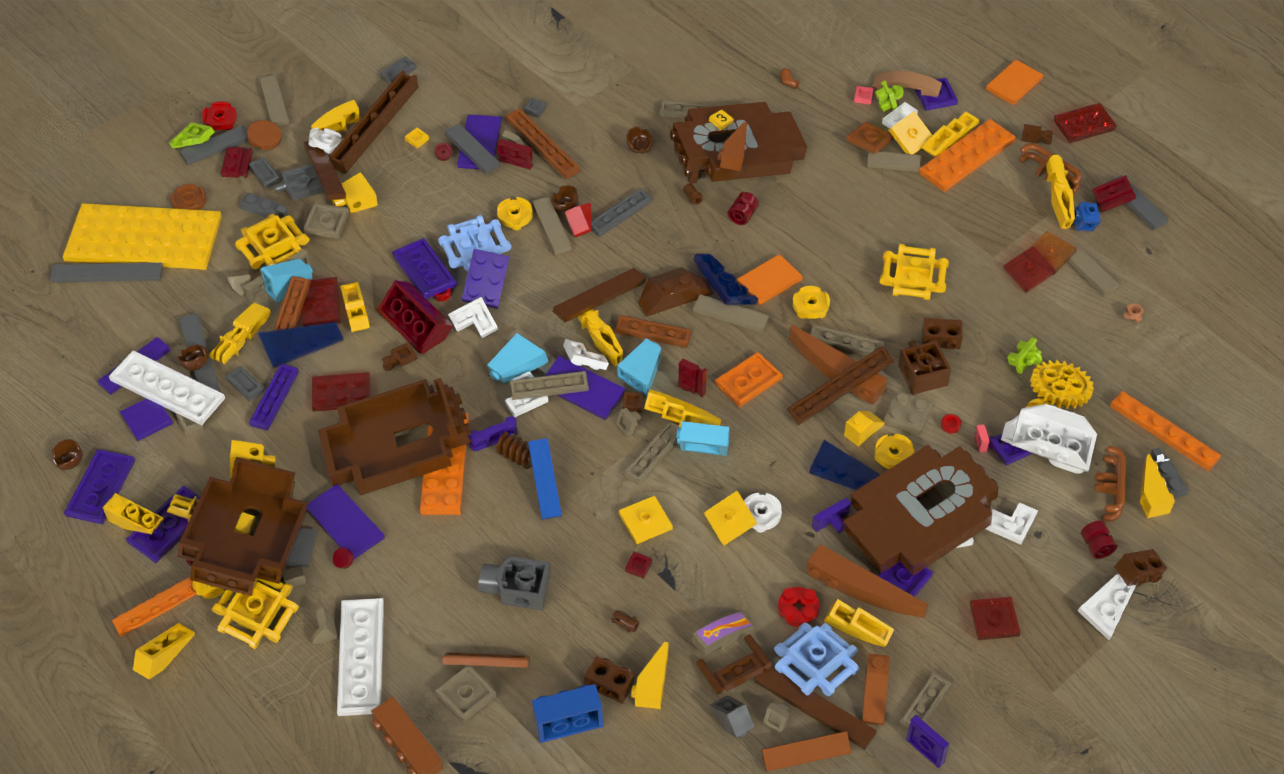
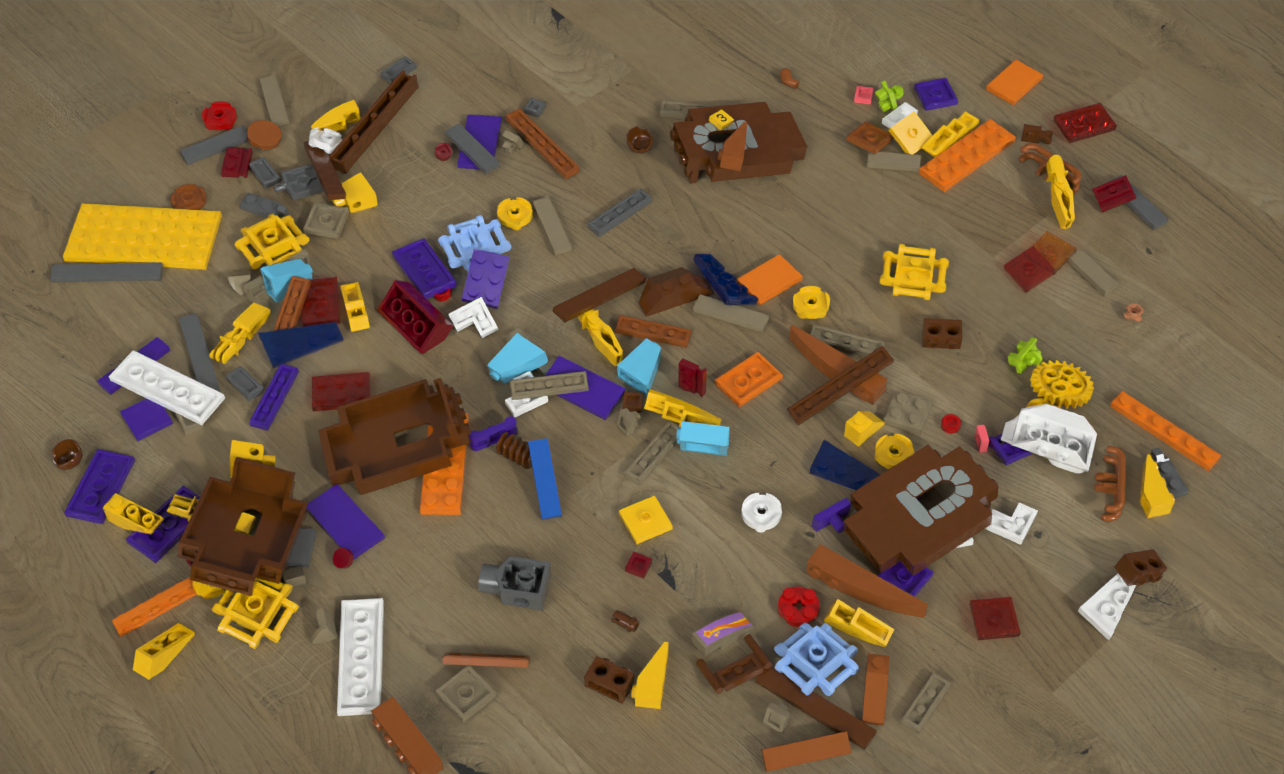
(192, 135): lime wing -> none
(193, 357): reddish brown hair -> none
(400, 355): reddish brown plate -> none
(416, 138): yellow tile -> none
(515, 154): dark red plate -> none
(565, 199): reddish brown hair -> none
(567, 713): blue brick -> none
(579, 355): white plate -> none
(580, 219): slope -> none
(695, 196): reddish brown pin -> none
(730, 518): yellow plate -> none
(733, 716): dark grey slope -> none
(743, 208): dark red wheel -> none
(908, 79): medium nougat slope -> none
(924, 367): reddish brown piece -> none
(927, 741): dark purple plate -> none
(1086, 216): blue brick -> none
(1098, 539): dark red wheel -> none

